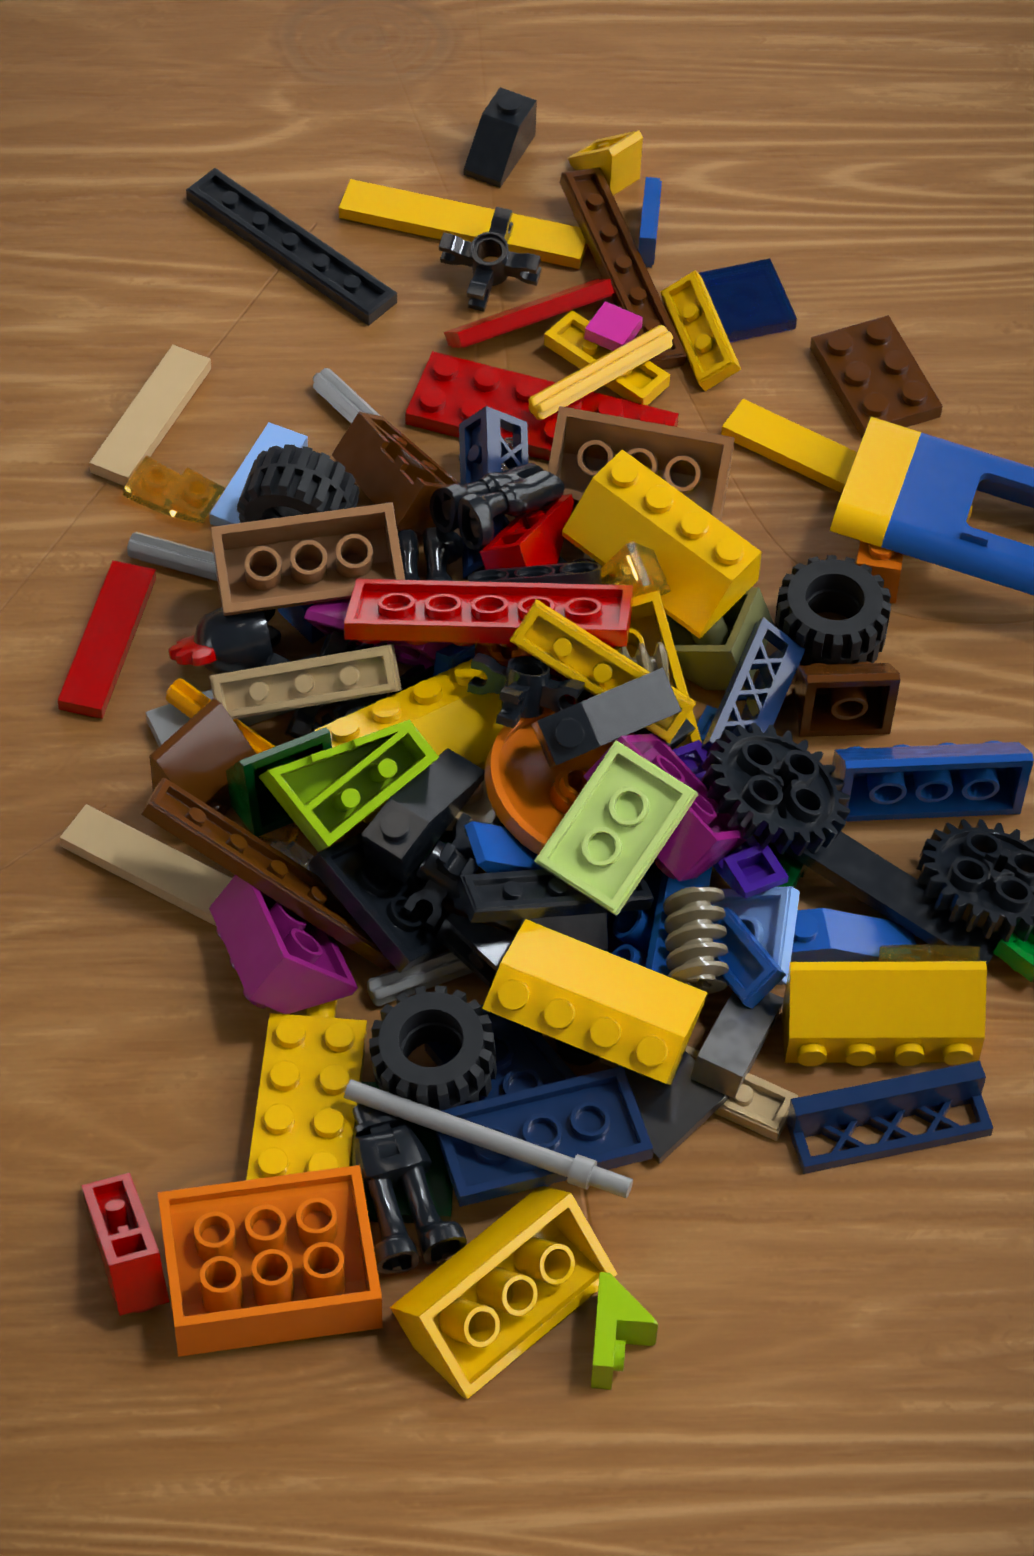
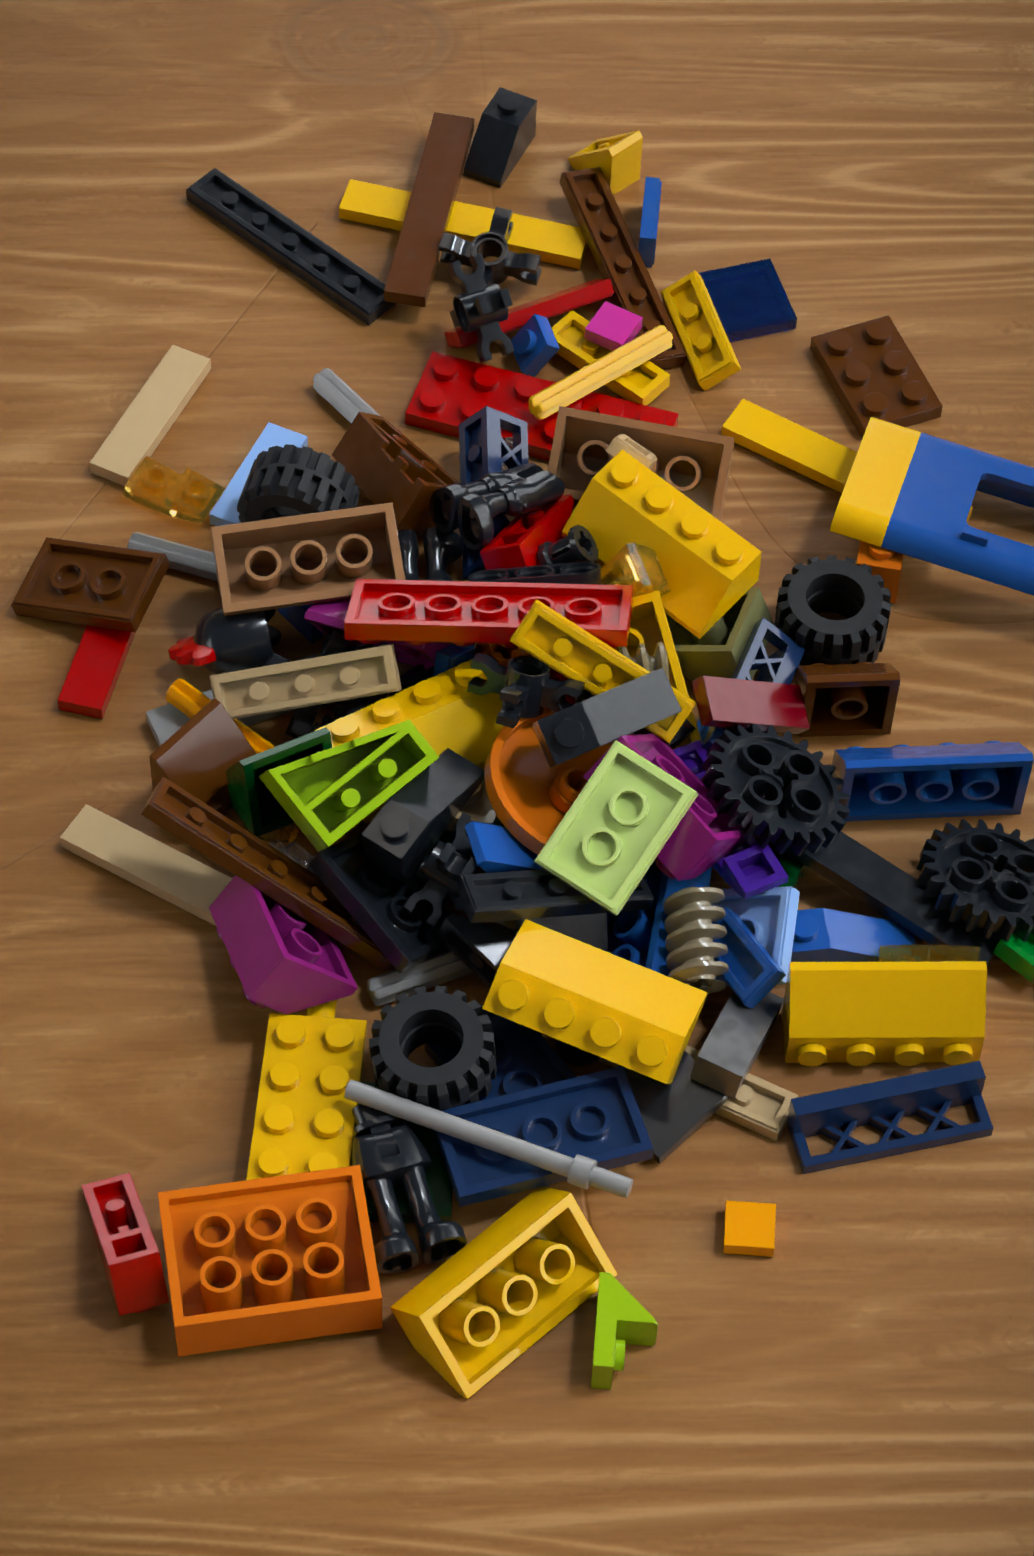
(90, 584): none -> reddish brown tile
(429, 210): none -> reddish brown tile
(480, 308): none -> black pin
(534, 345): none -> blue plate
(575, 547): none -> black bush
(632, 448): none -> tan tile
(747, 702): none -> tile
(749, 1228): none -> light orange tile

